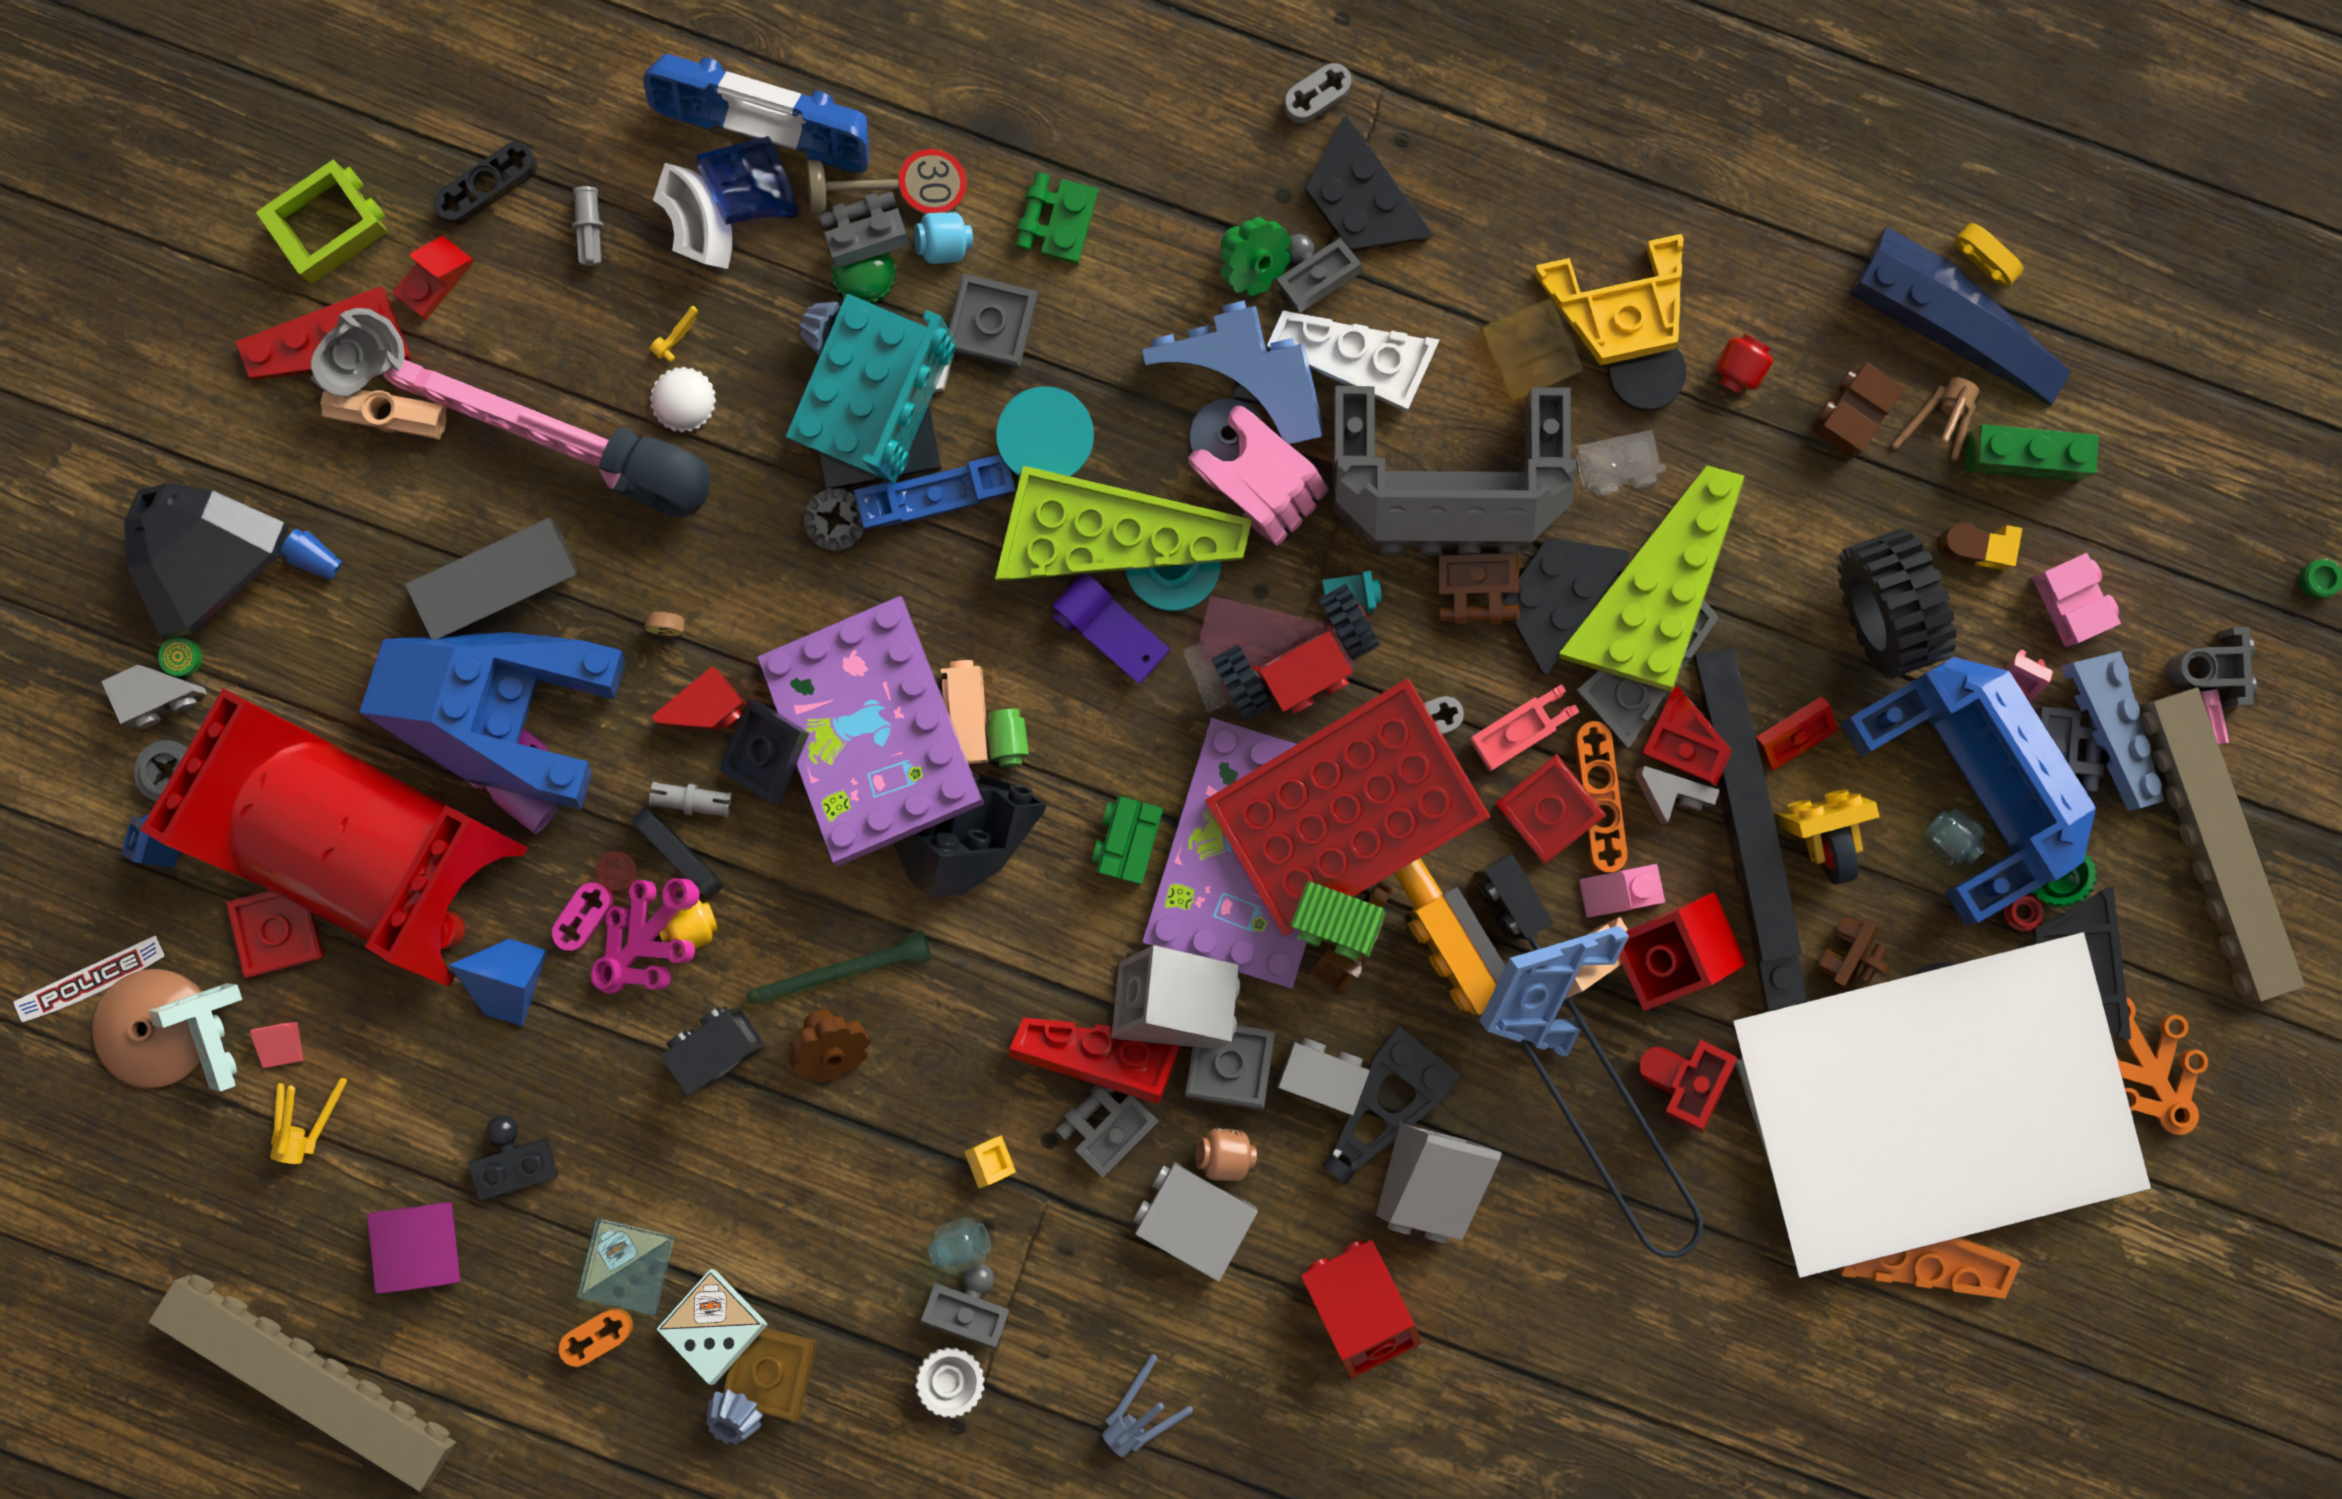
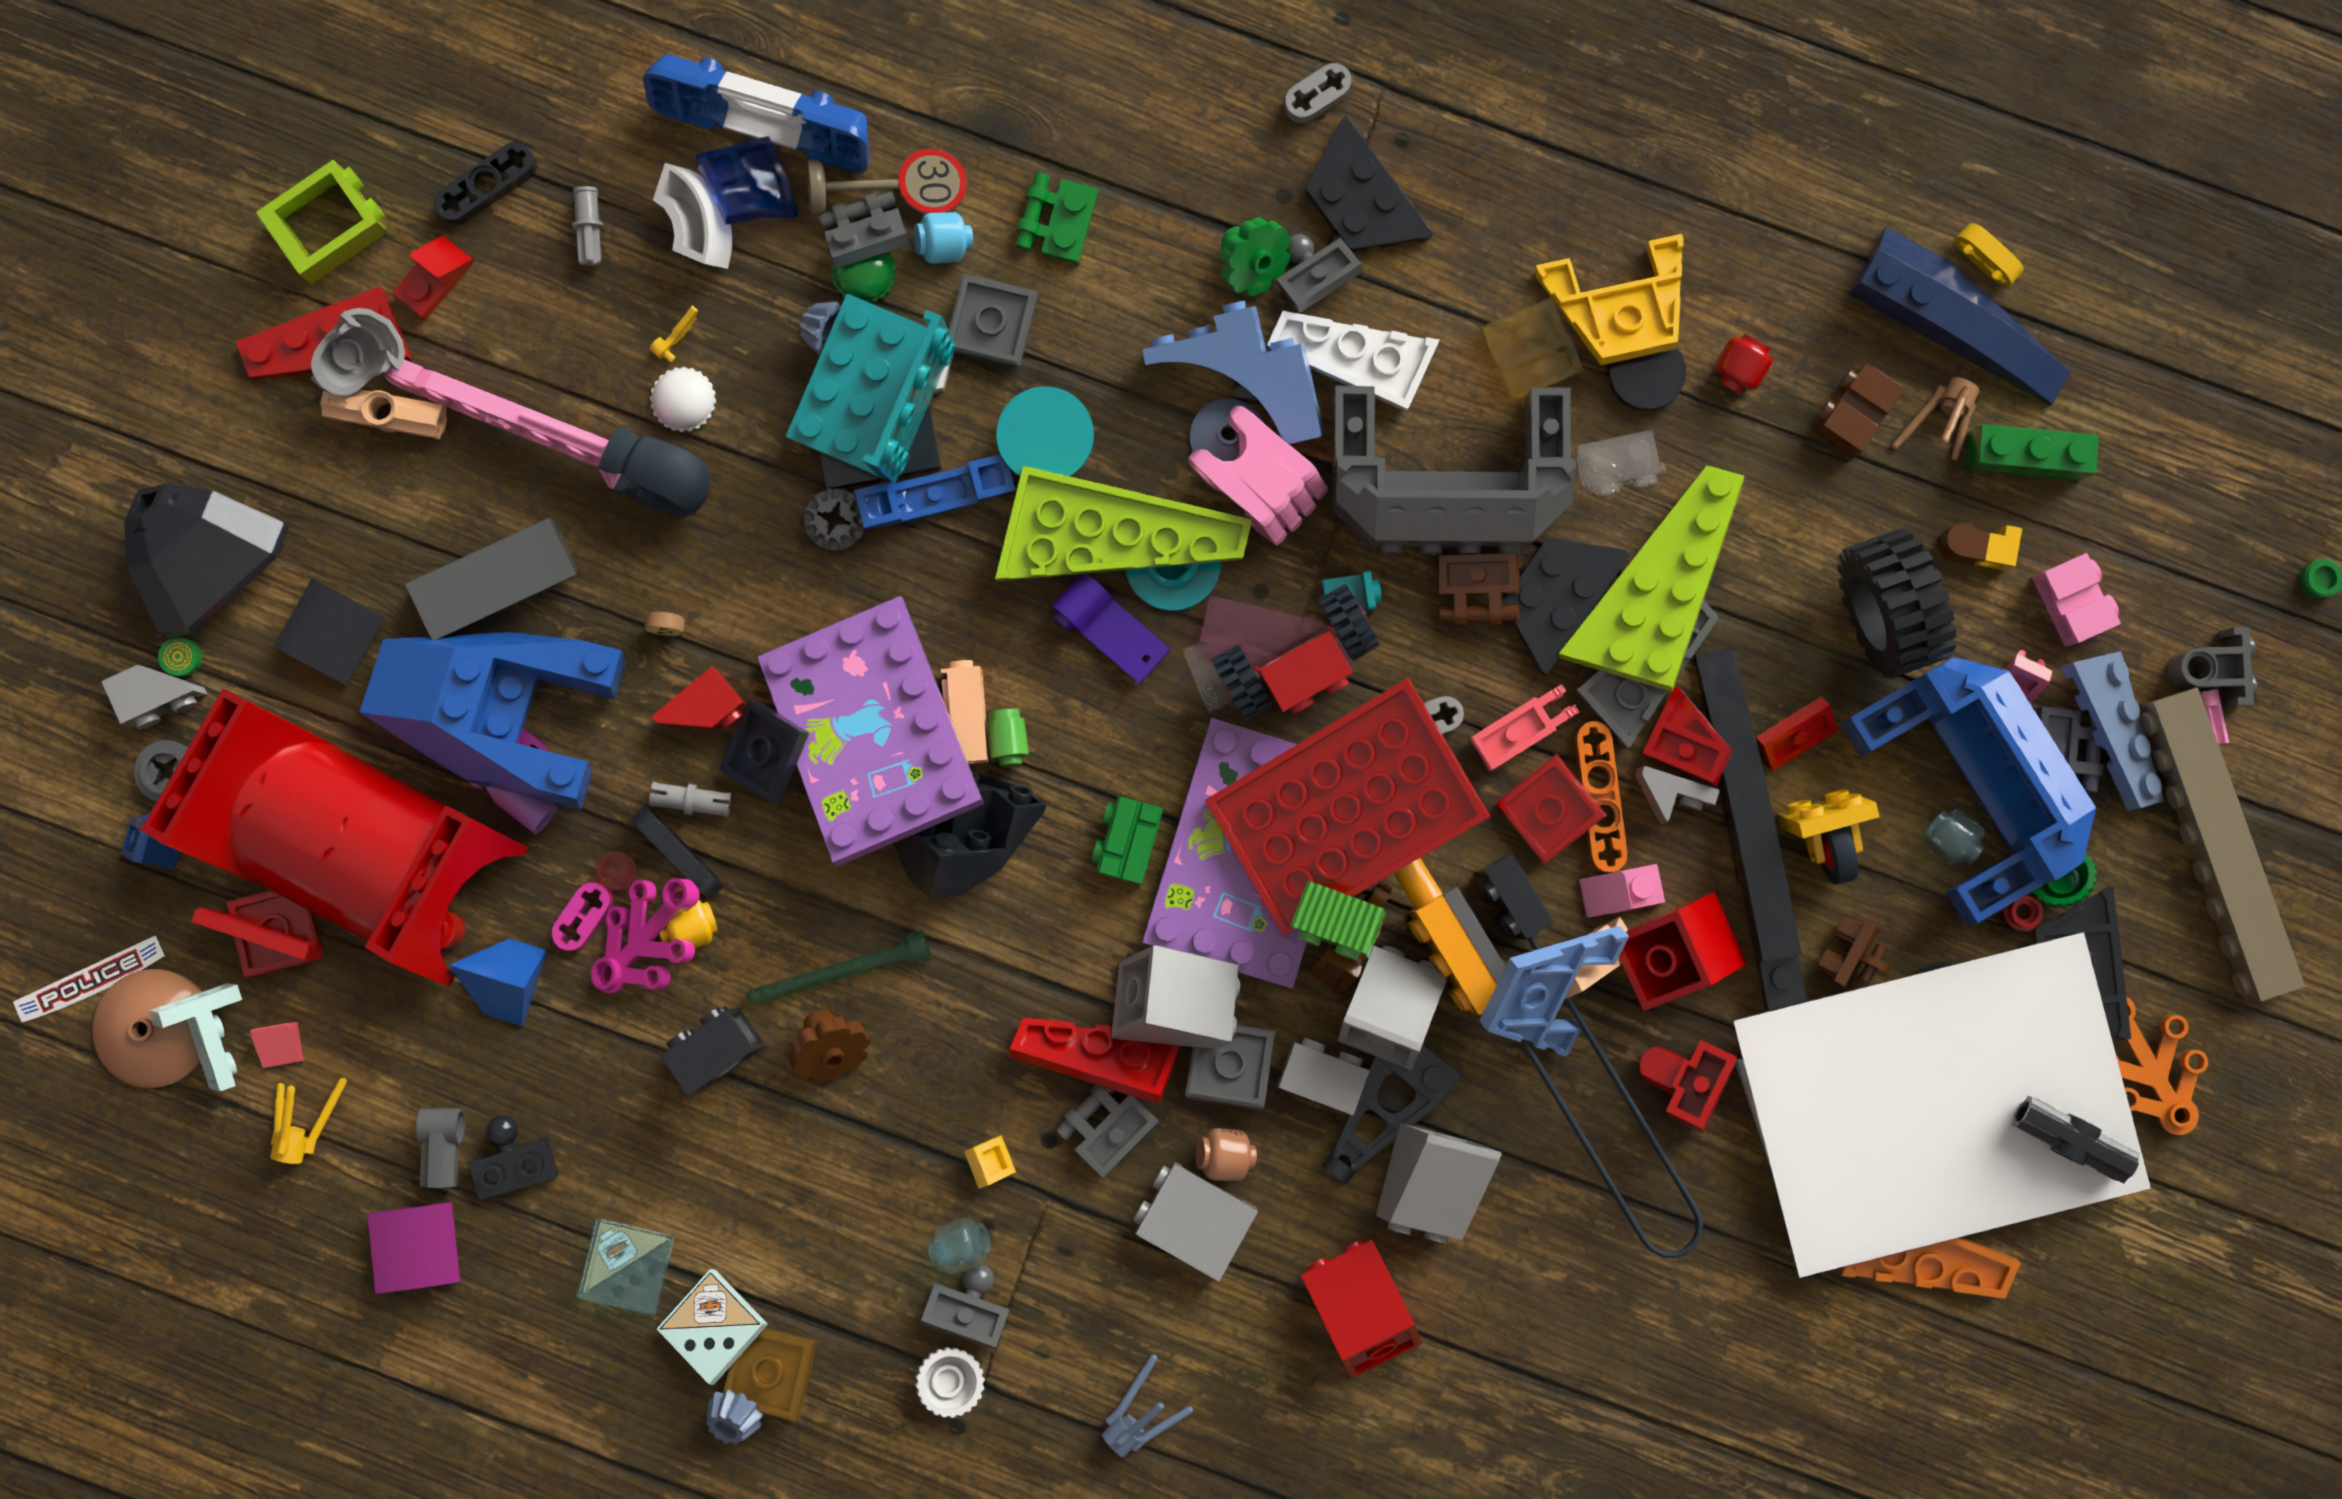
(256, 933): none -> red tile
(303, 1381): dark tan brick -> none
(309, 554): blue cone -> none
(329, 631): none -> black slope
(439, 1135): none -> dark grey piece
(591, 1329): orange beam -> none
(1392, 1007): none -> light grey slope
(2076, 1139): none -> black piece

